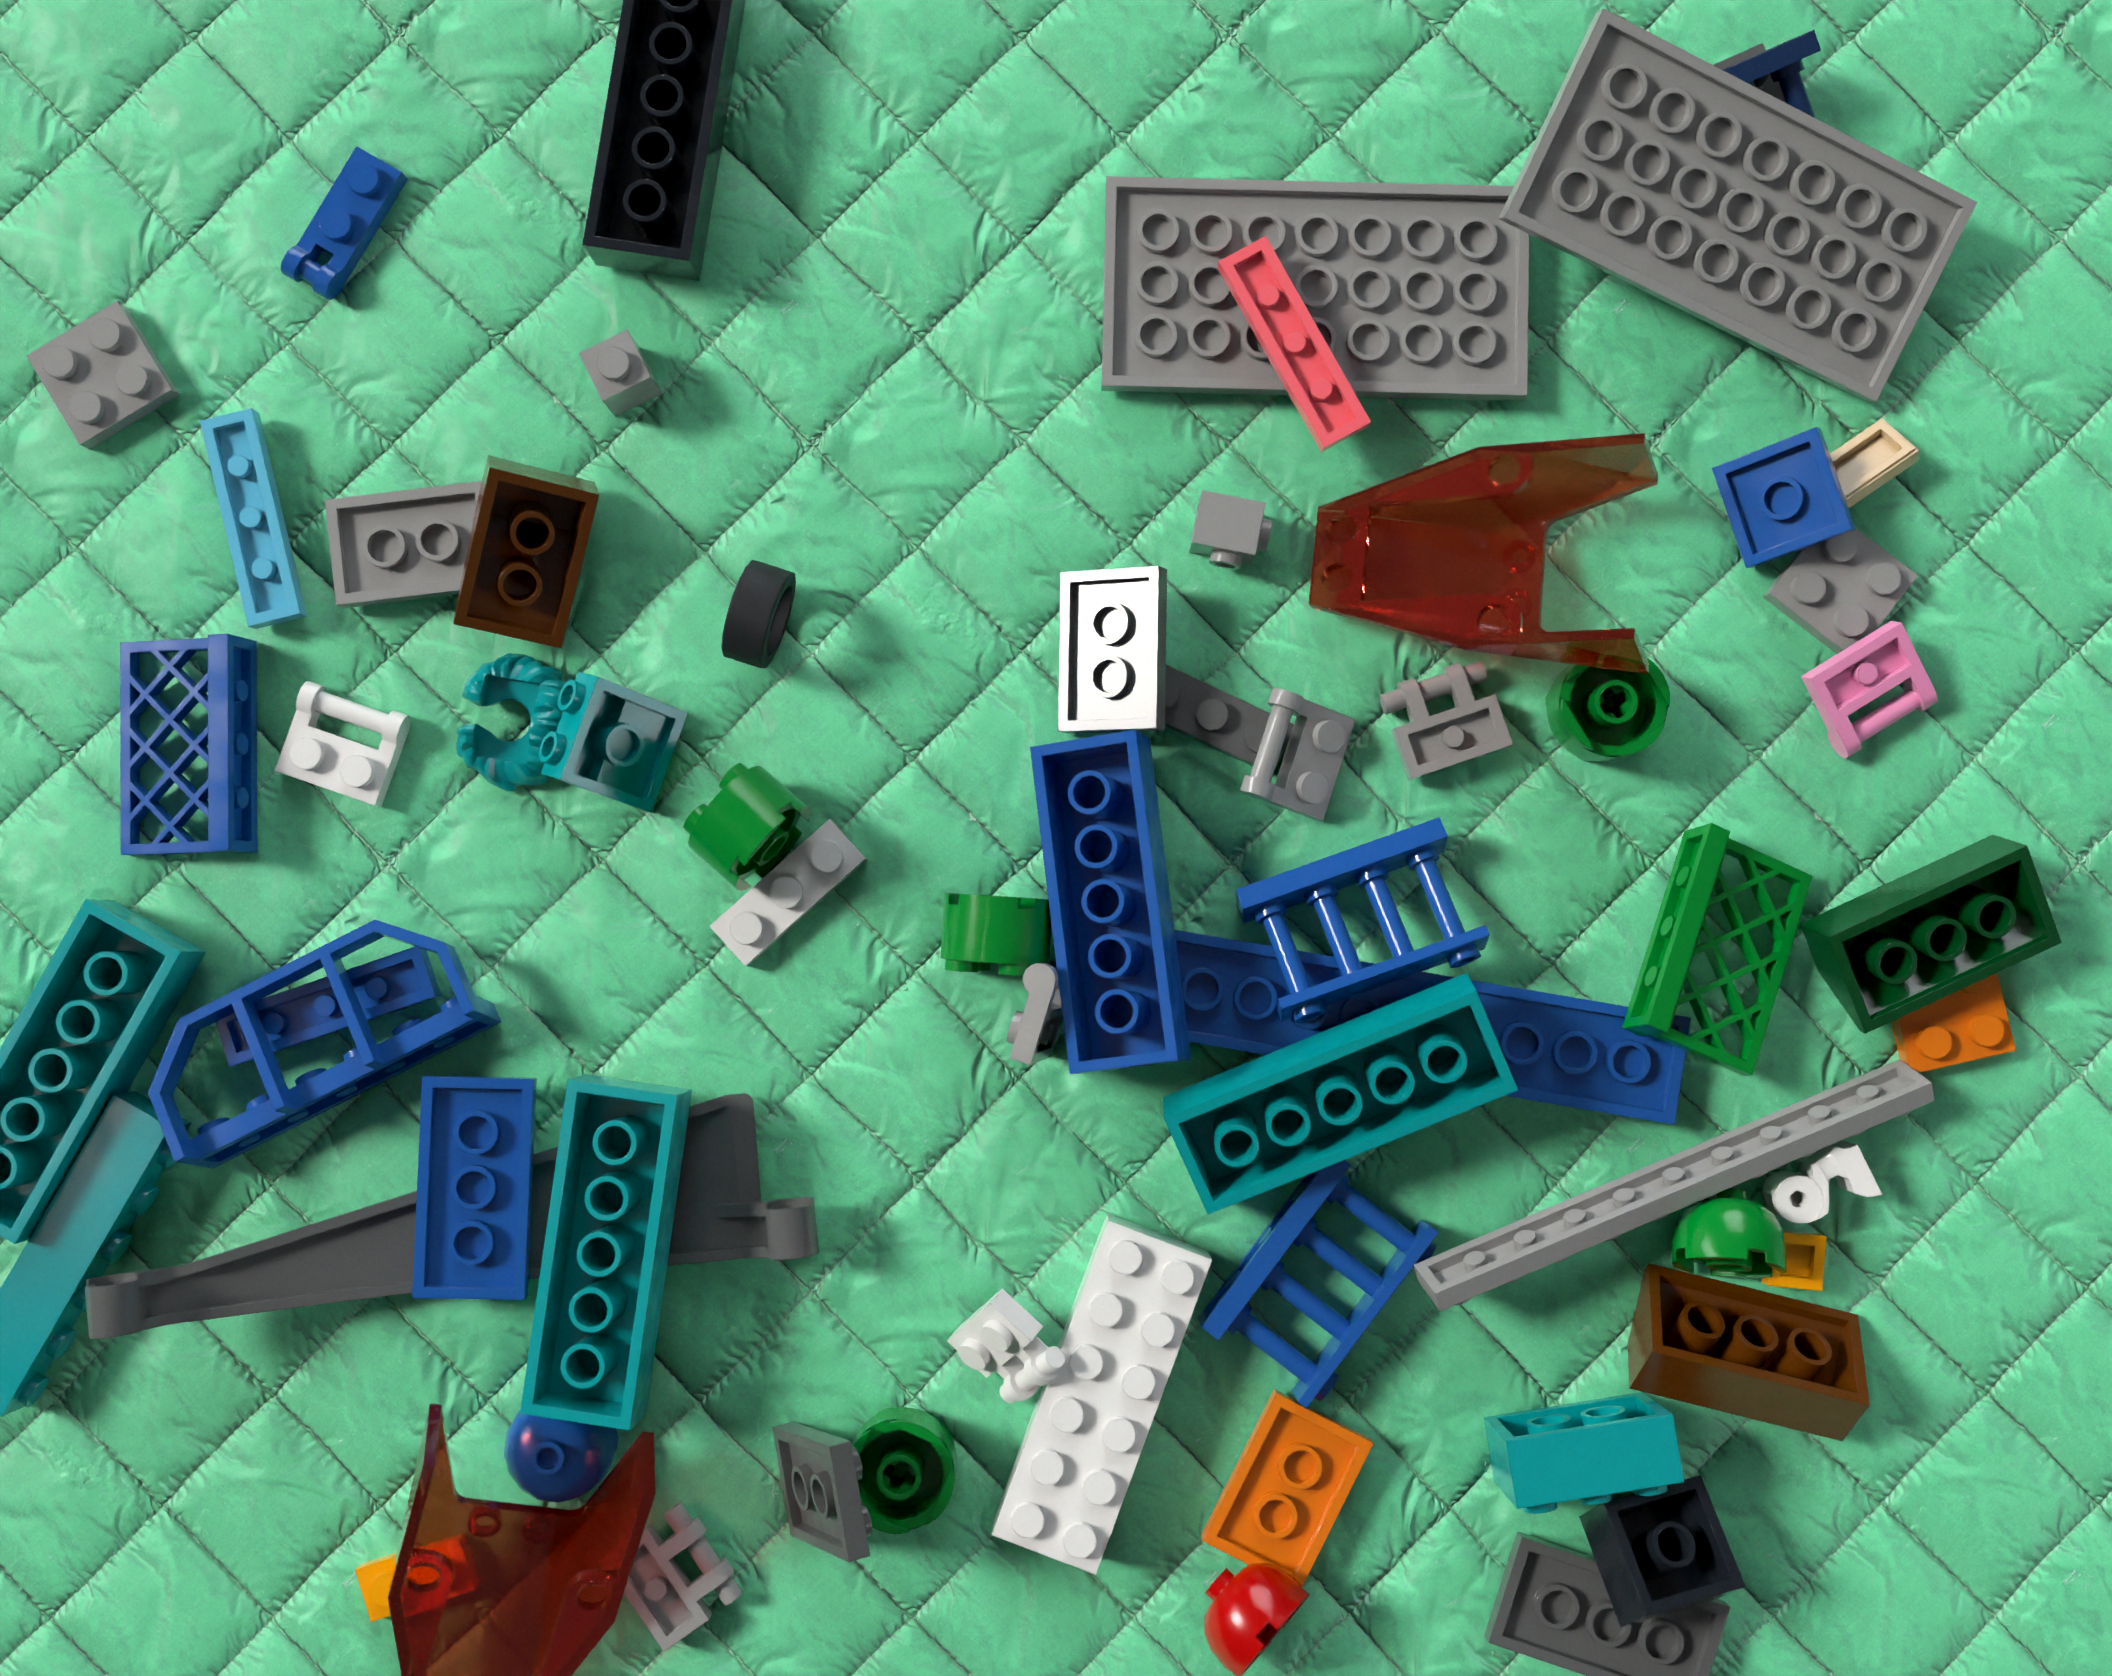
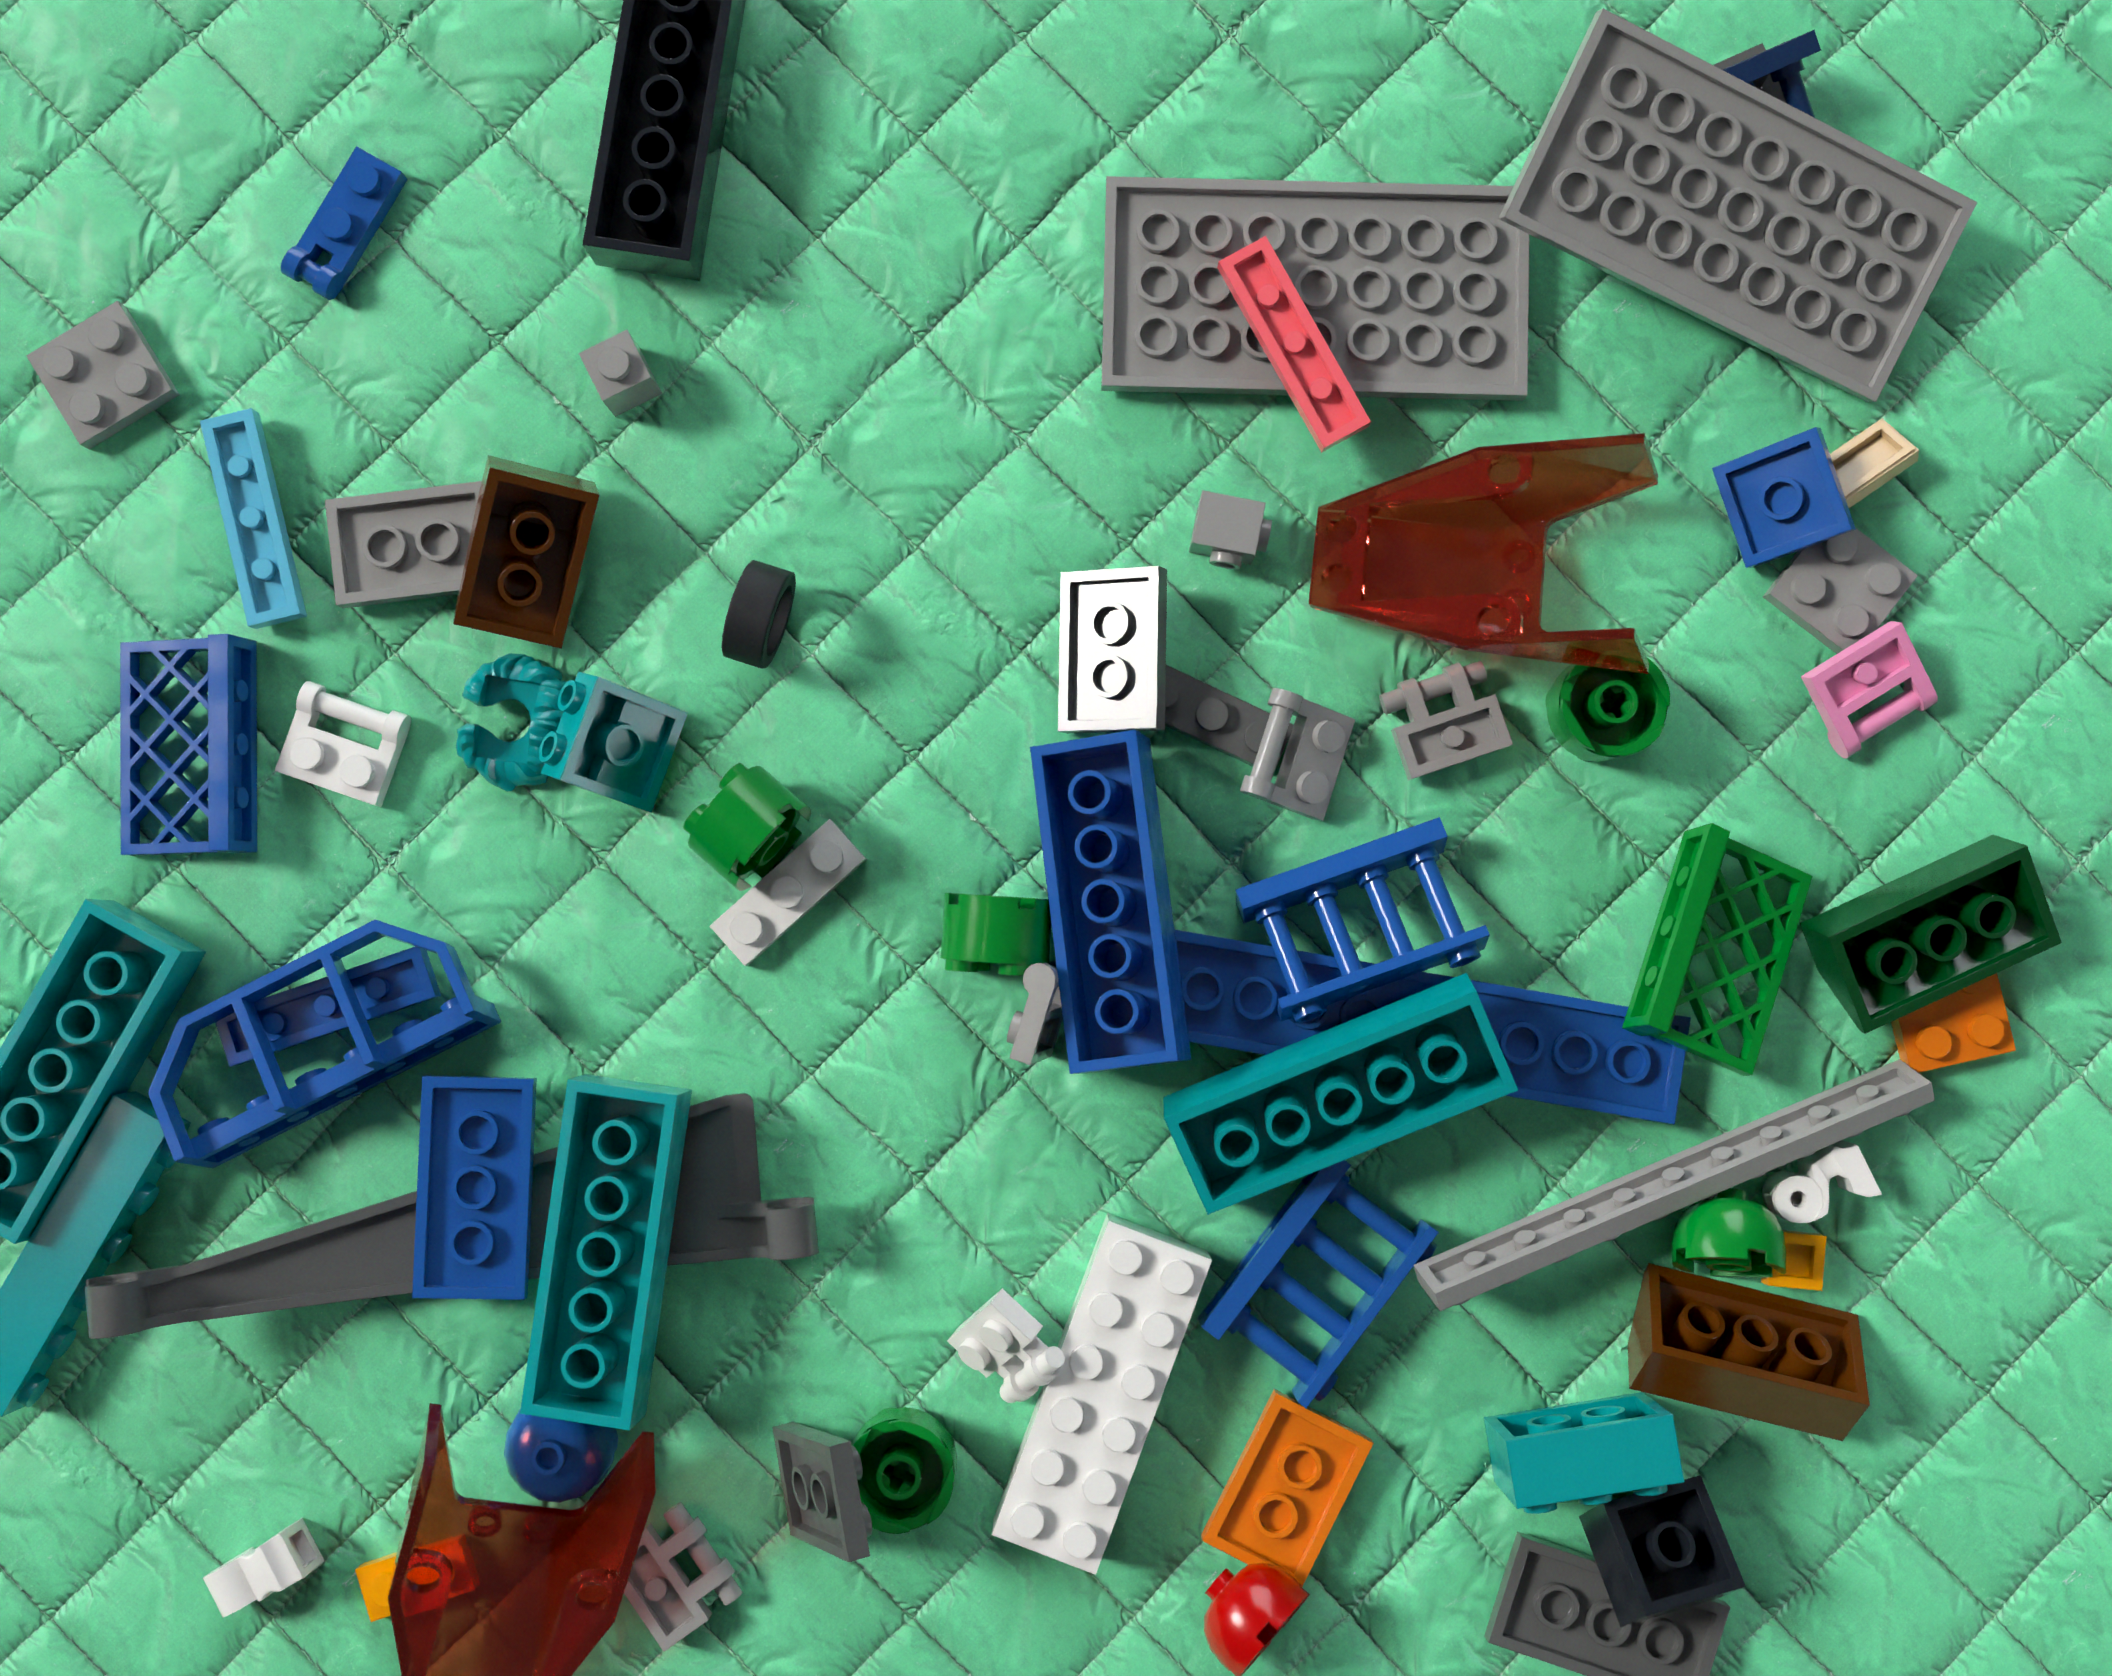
(264, 1570): none -> white leg

